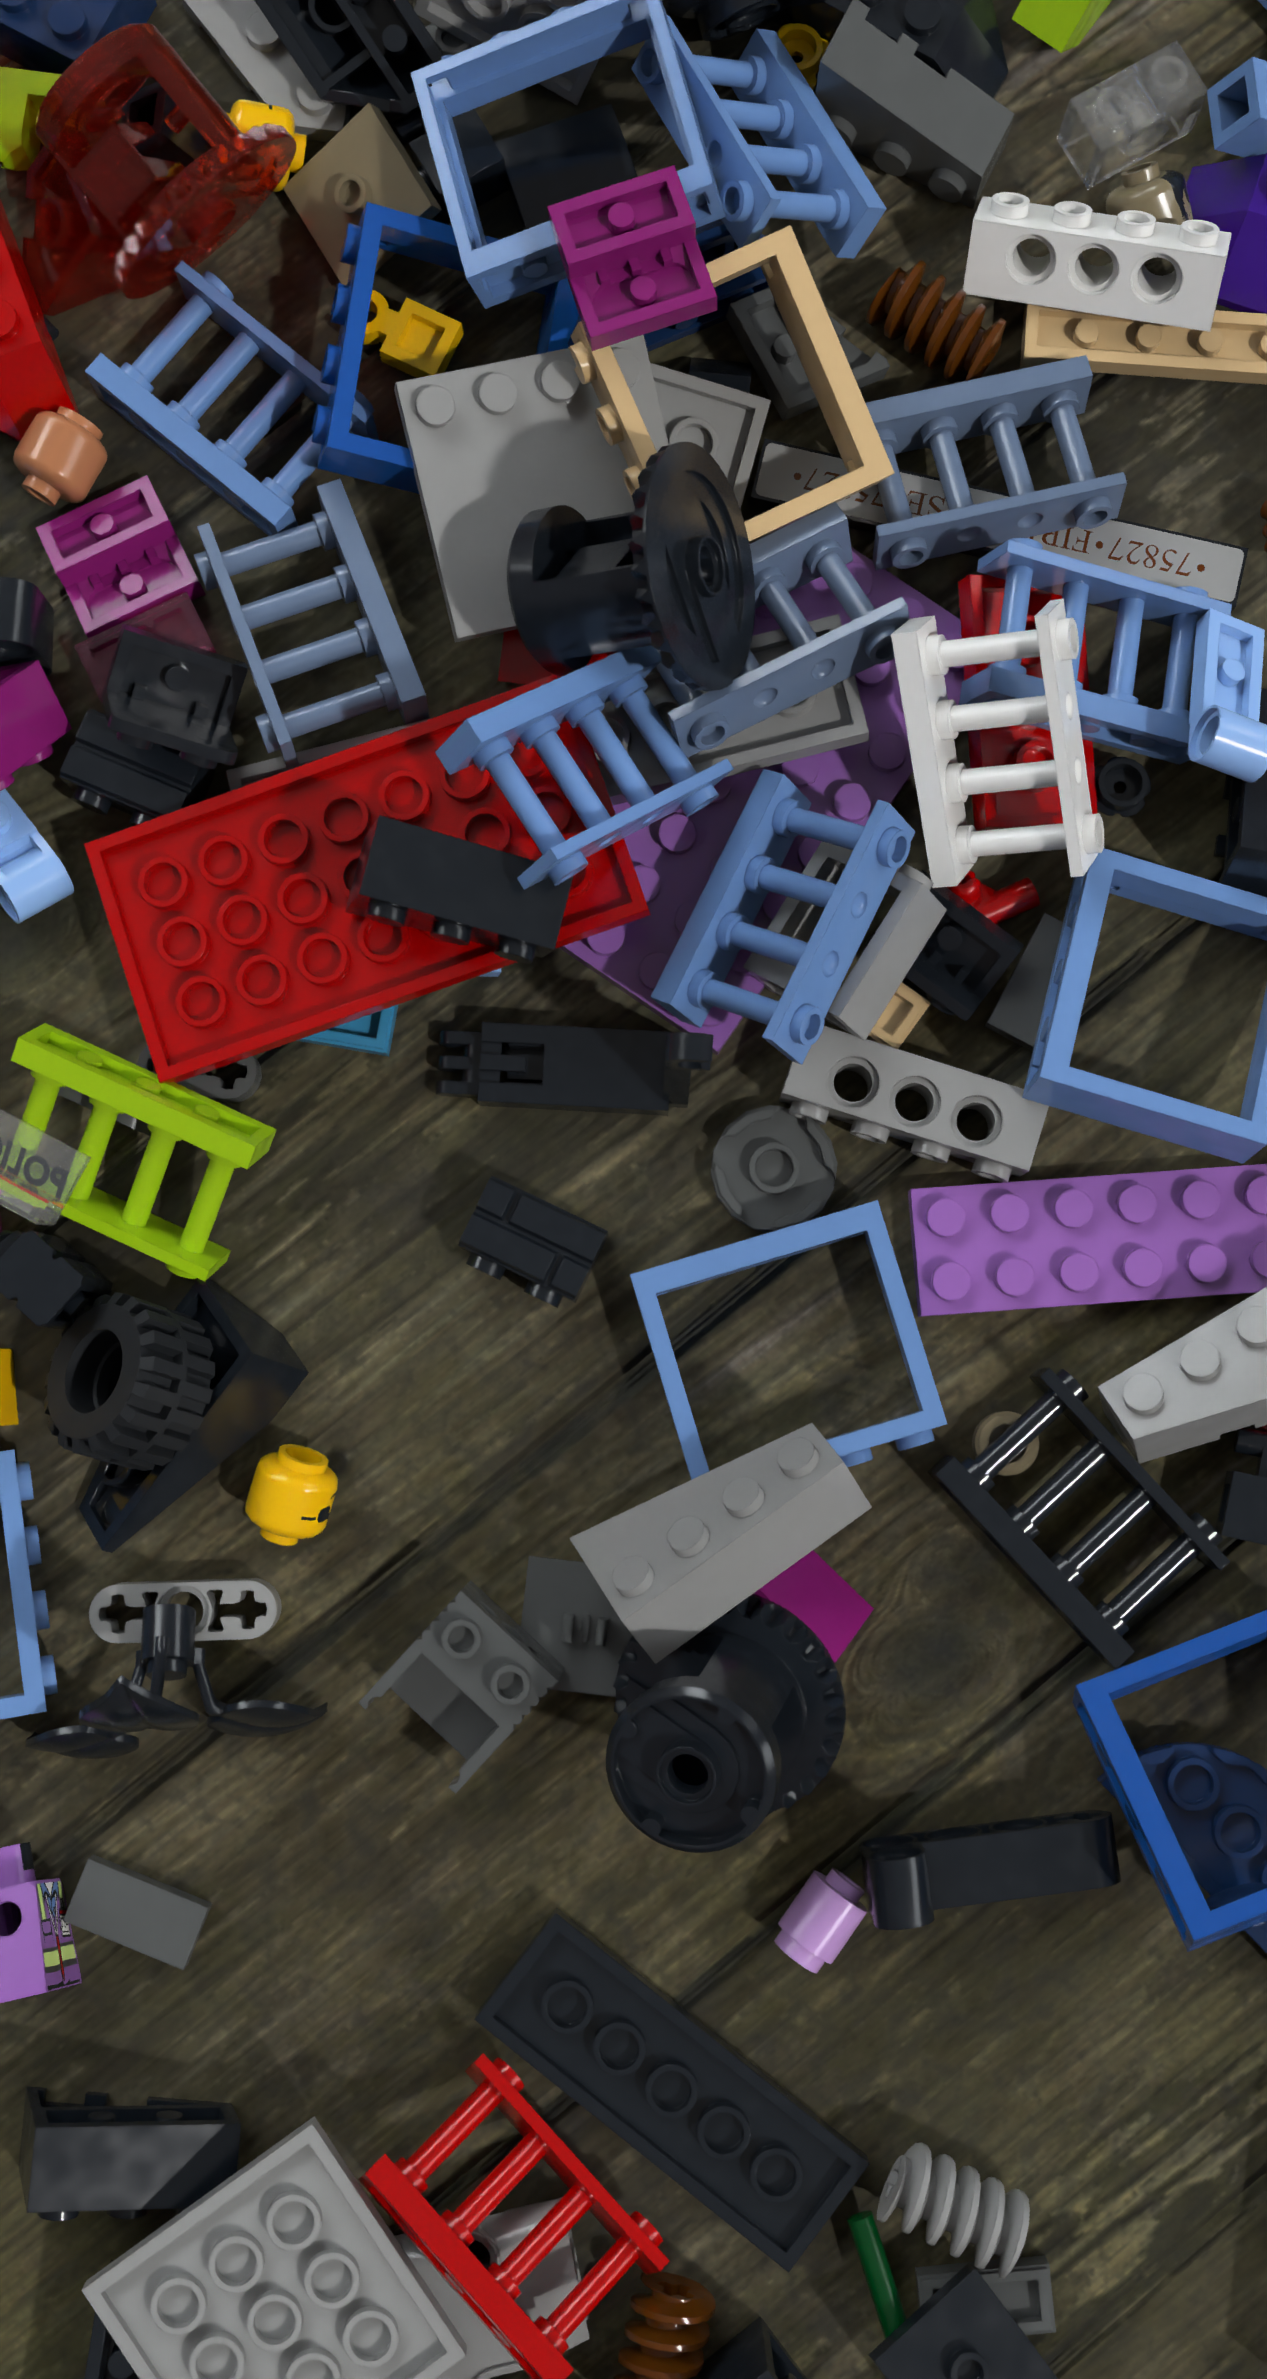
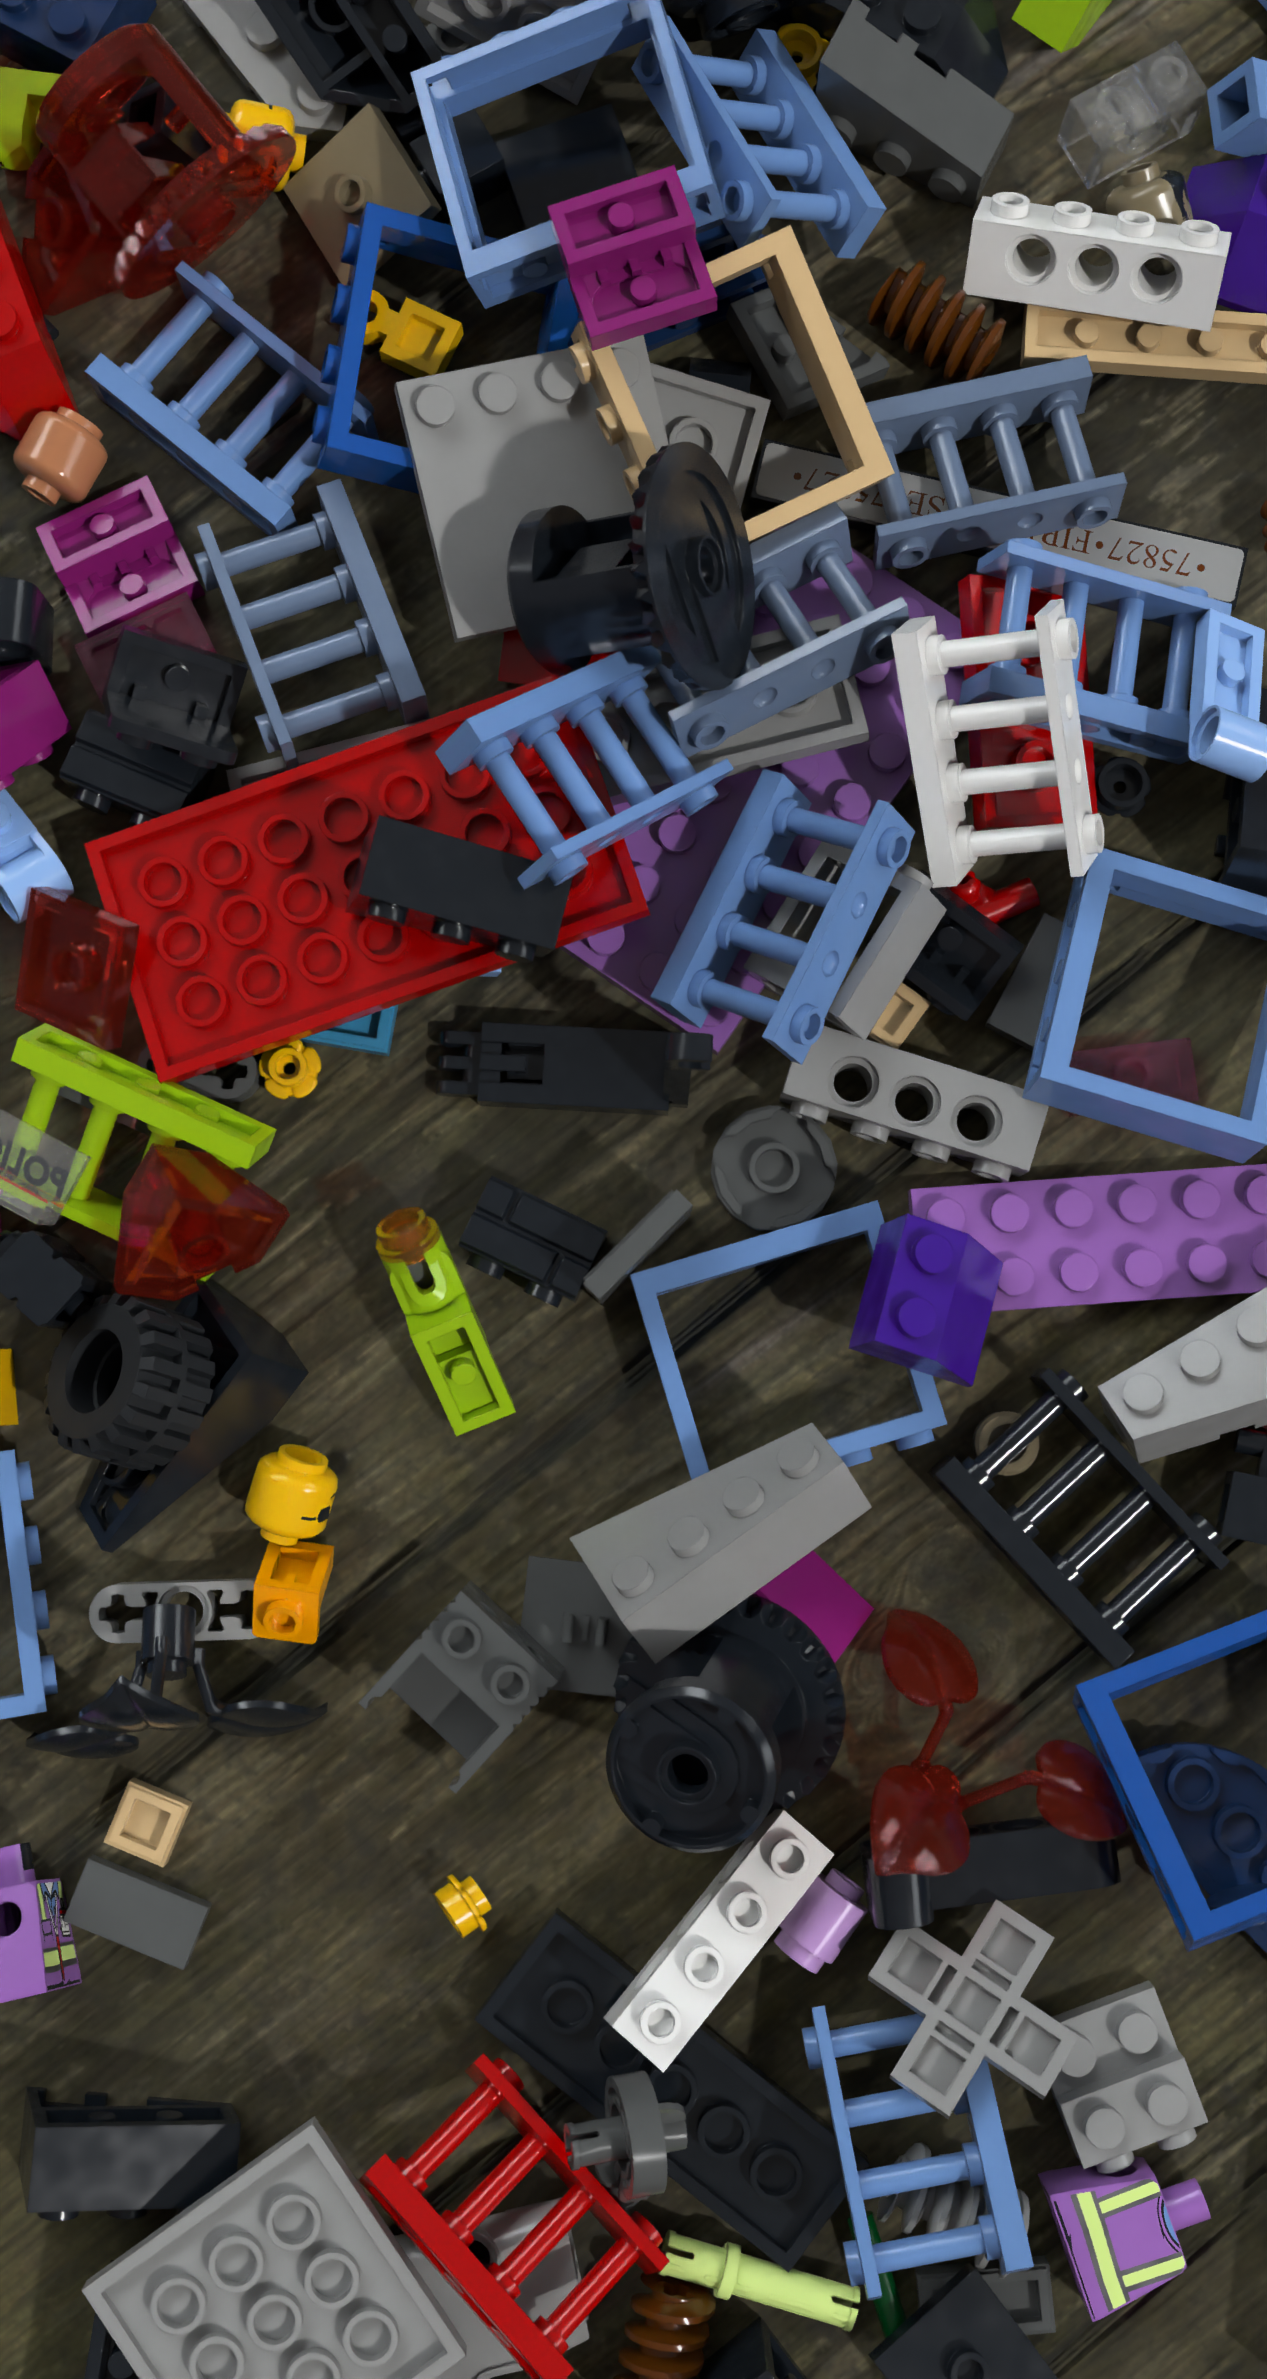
(76, 967): none -> clear red plate
(148, 1822): none -> tan tile
(187, 1220): none -> clear red slope
(291, 1591): none -> light orange bracket
(299, 1083): none -> yellow plate
(442, 1320): none -> lime plate
(463, 1904): none -> yellow plate
(631, 2140): none -> dark grey pin
(637, 1246): none -> dark grey tile
(718, 1938): none -> white brick
(759, 2280): none -> yellowish green pin
(920, 1806): none -> clear red plant
(927, 1299): none -> dark purple slope
(973, 2009): none -> light grey plate
(981, 2162): none -> medium blue fence
(1120, 2230): none -> medium lavender torso
(1124, 2081): none -> light grey plate
(1154, 1066): none -> clear pink plate

